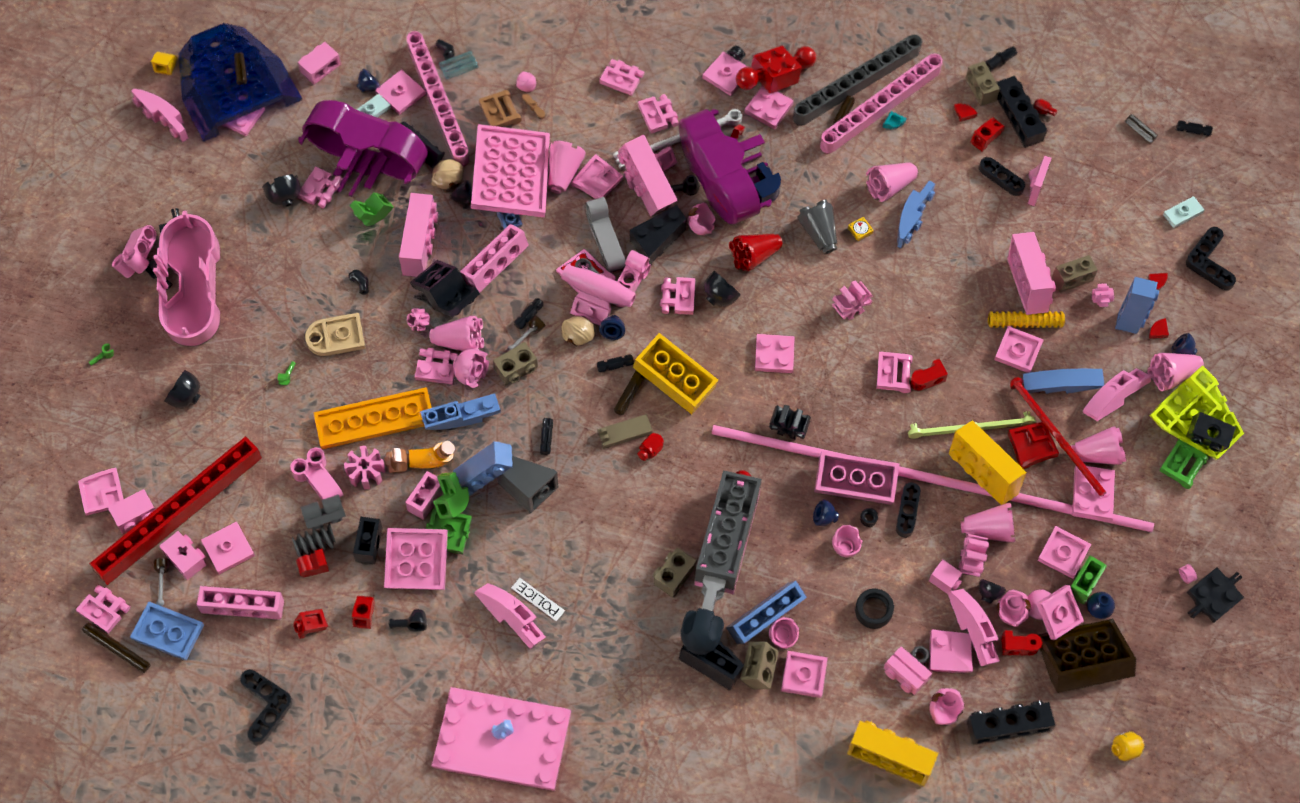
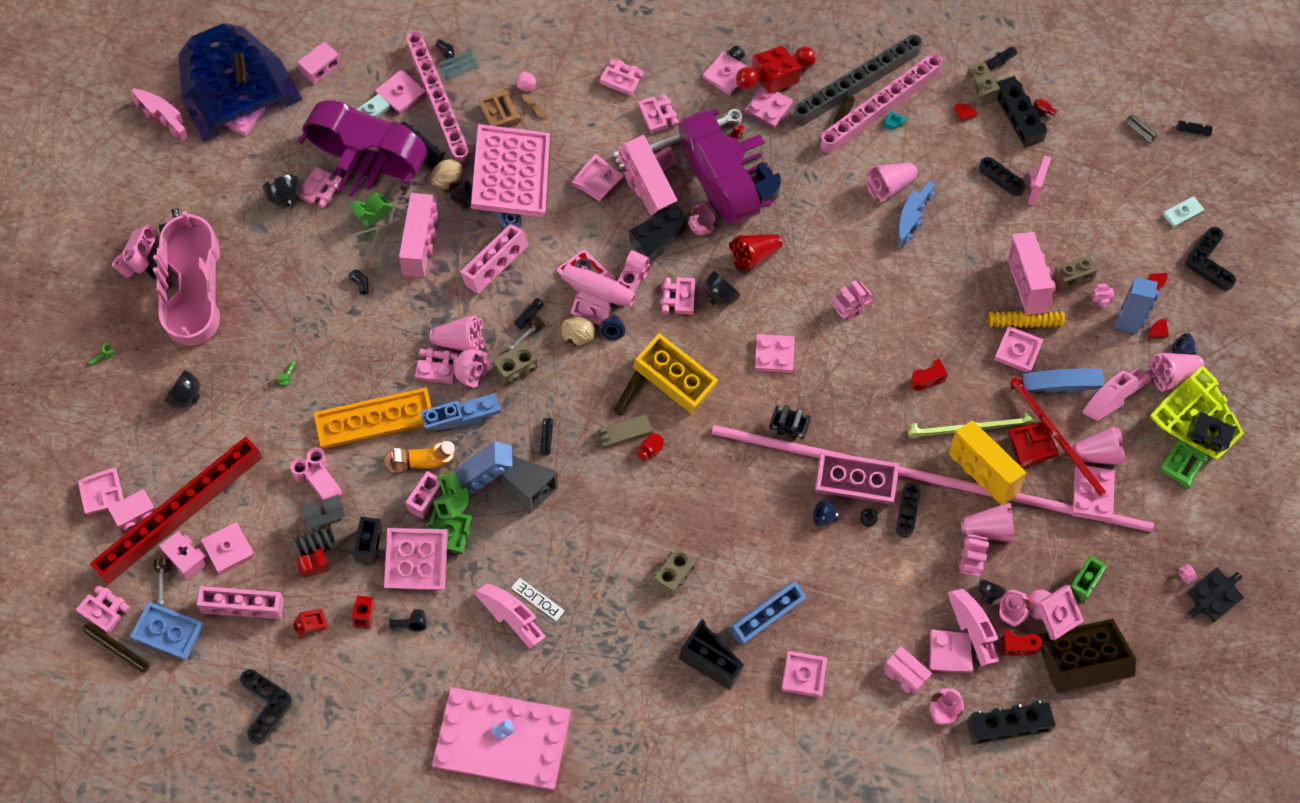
(164, 62): yellow brick -> none
(336, 335): tan plate -> none
(357, 472): bright pink gear -> none
(367, 81): dark blue brick -> none
(418, 319): bright pink gear -> none
(445, 288): black bracket -> none
(563, 165): bright pink cone -> none
(604, 234): light grey beam -> none
(615, 363): black axle -> none
(687, 187): black bar -> none
(721, 557): dark grey piece -> none
(759, 665): dark tan brick -> none
(783, 632): bright pink hair -> none
(820, 225): dark grey cone -> none
(847, 541): bright pink hair -> none
(860, 229): tile -> none
(878, 594): black tyre -> none
(888, 372): bright pink plate -> none
(892, 753): yellow brick -> none
(924, 651): dark grey axle -> none
(946, 577): bright pink brick -> none
(986, 134): red leg -> none
(1064, 552): bright pink plate -> none
(1101, 605): dark blue brick -> none
(1127, 746): yellow head -> none

